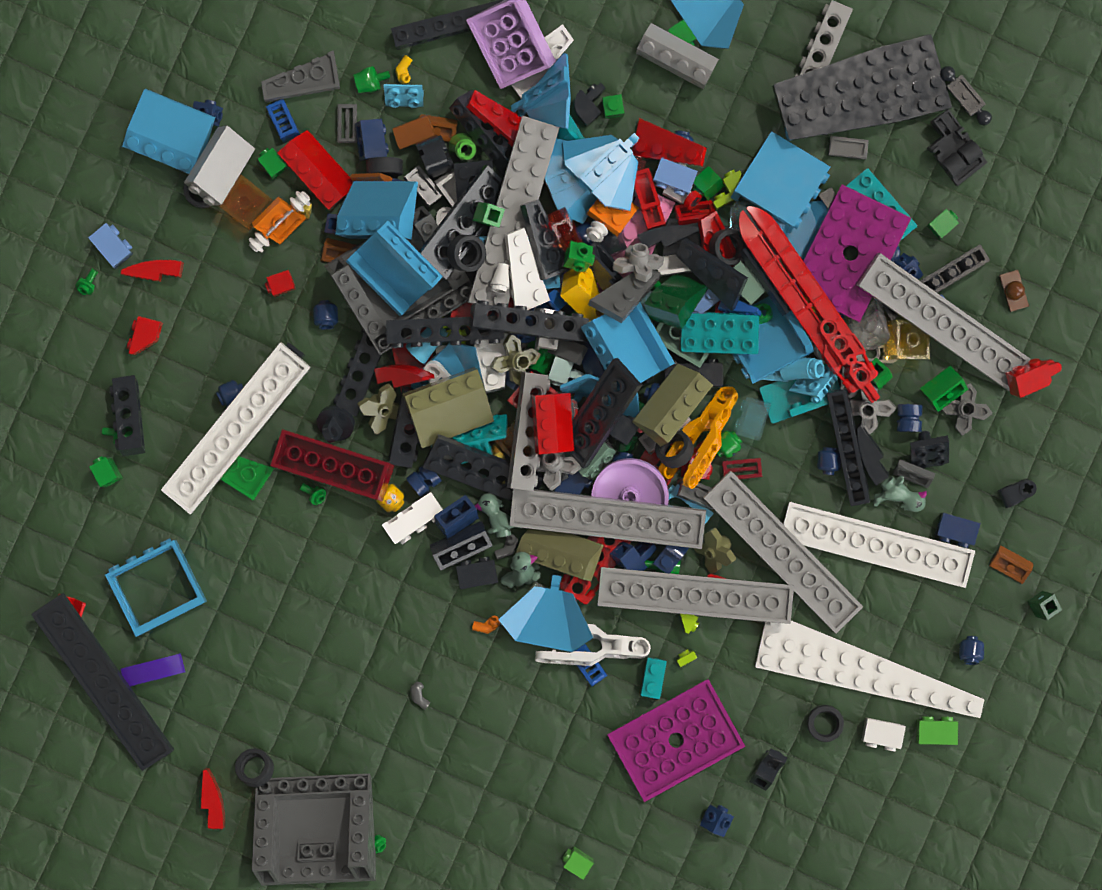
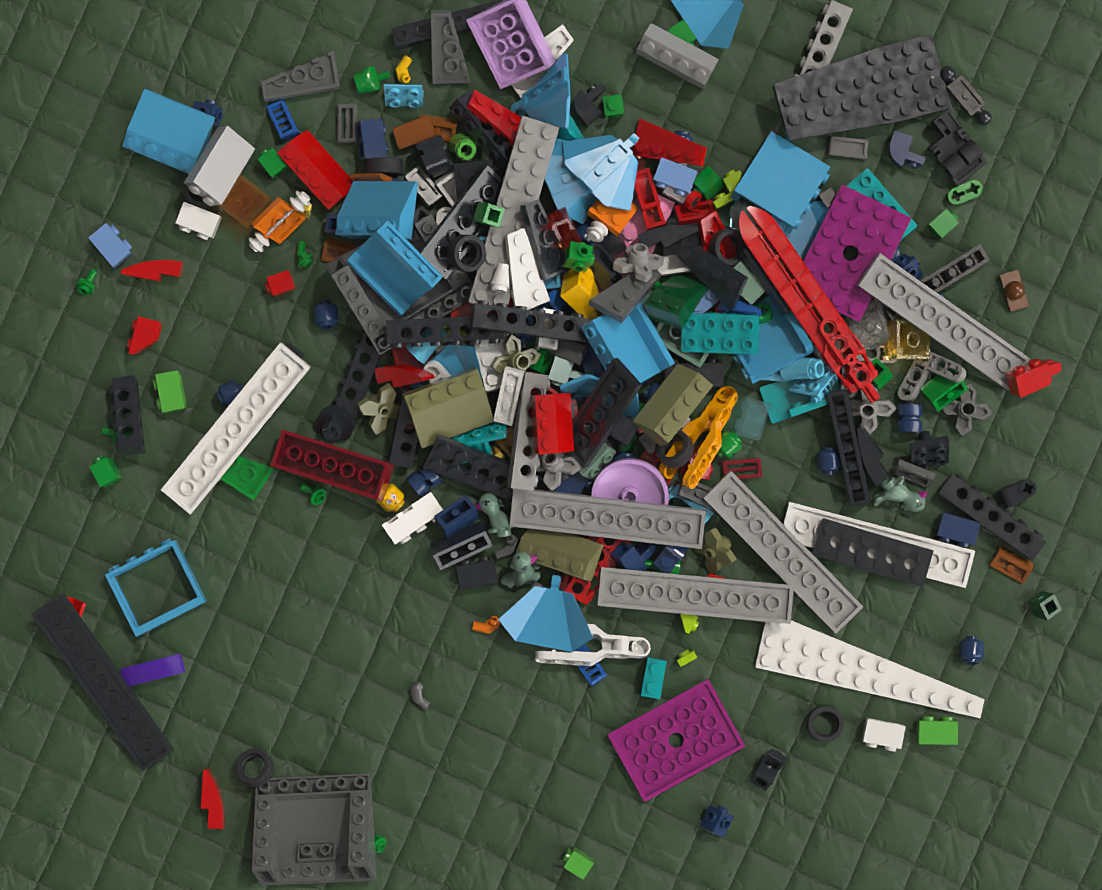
(170, 391): none -> bright green brick
(198, 220): none -> white brick
(304, 259): none -> green plate
(447, 54): none -> dark grey wing
(509, 396): none -> white plate
(884, 545): none -> black plate
(898, 151): none -> dark blue brick
(929, 366): none -> light grey beam
(949, 493): none -> black brick
(966, 196): none -> beam

